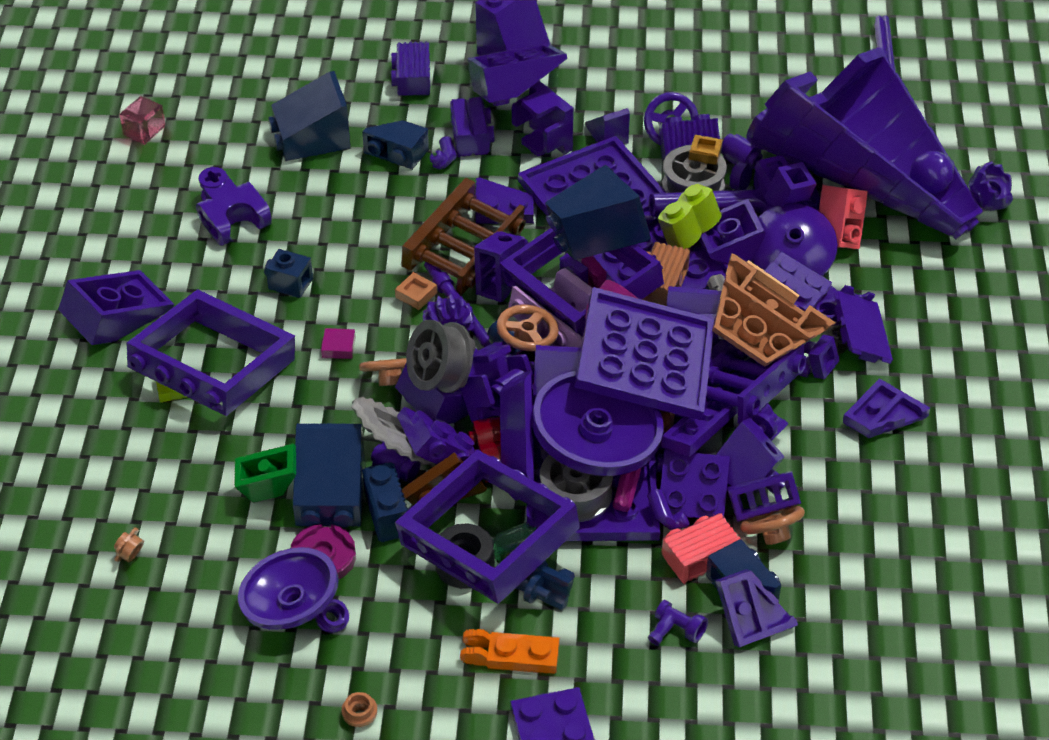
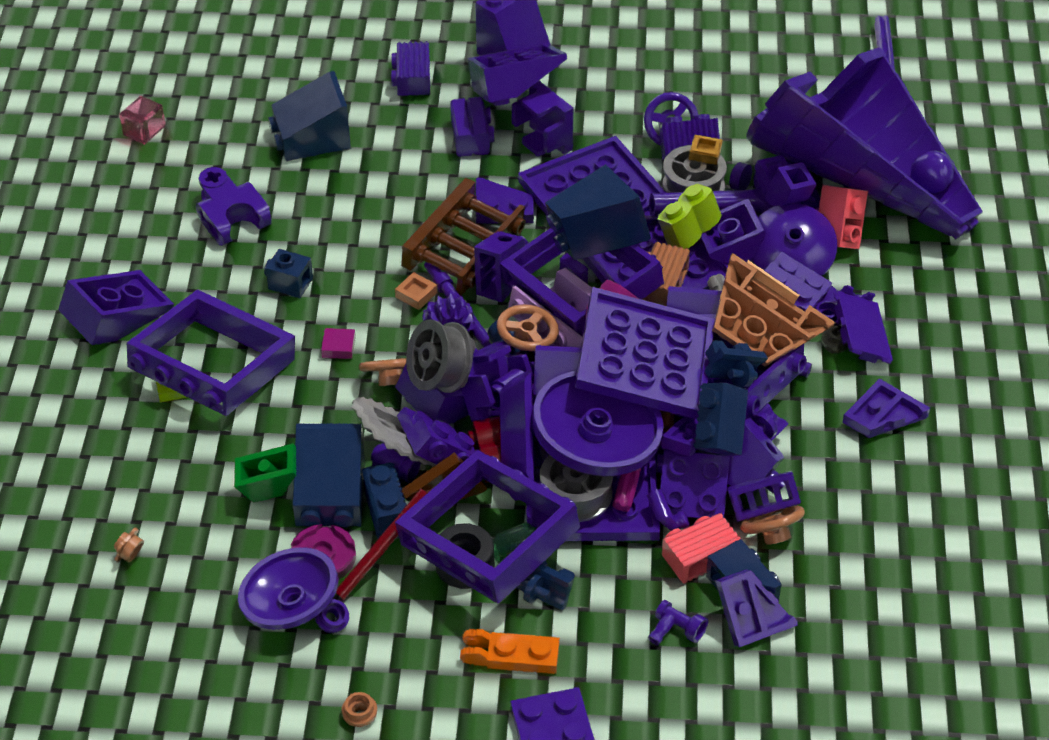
(374, 552): none -> dark red bar
(397, 142): dark blue slope -> none
(446, 155): dark purple arm -> none
(596, 273): magenta tile -> none
(610, 125): dark purple slope -> none
(721, 419): none -> dark blue brick
(734, 363): none -> dark blue hips
(738, 149): dark purple brick -> none
(822, 356): dark purple tile -> none
(991, 187): dark purple hair -> none

